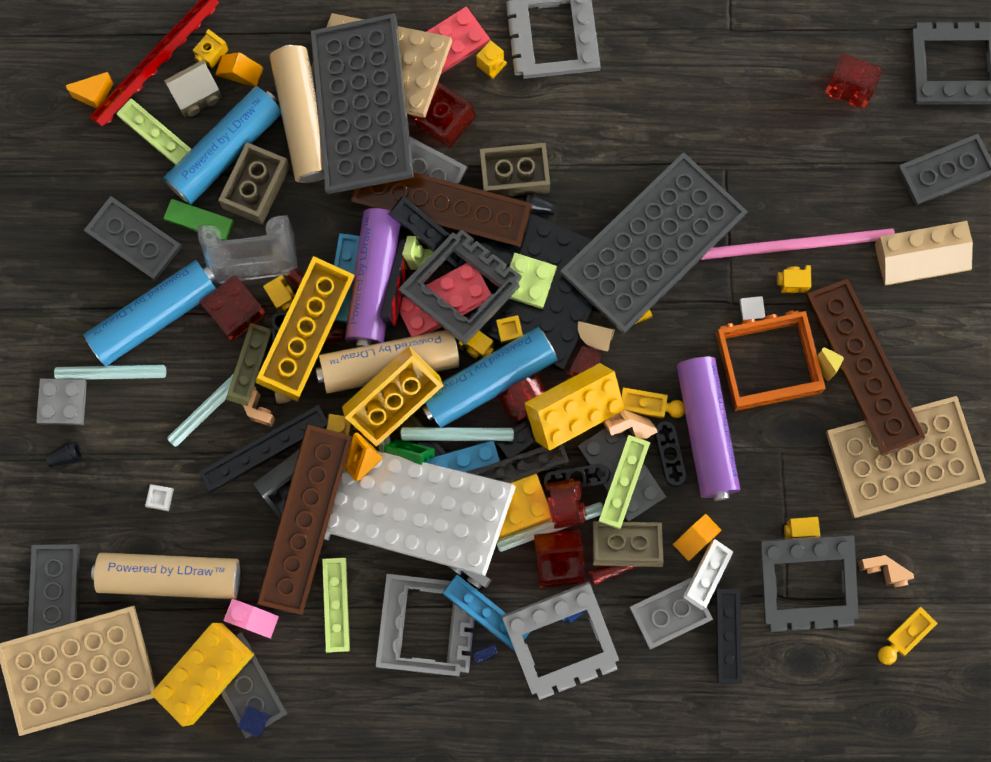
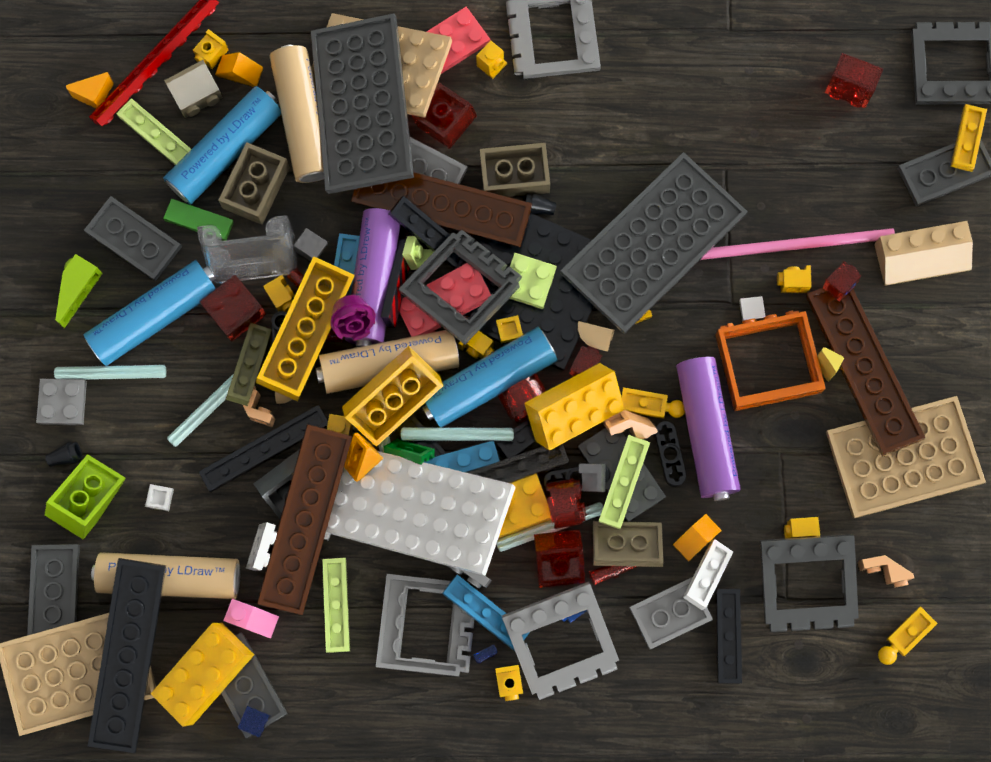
(76, 284): none -> lime slope
(84, 496): none -> lime slope
(127, 655): none -> black plate
(258, 556): none -> white plate
(310, 245): none -> flat silver panel
(352, 317): none -> magenta cone
(505, 673): none -> yellow brick
(593, 477): none -> flat silver panel
(842, 281): none -> clear red brick
(968, 137): none -> yellow tile

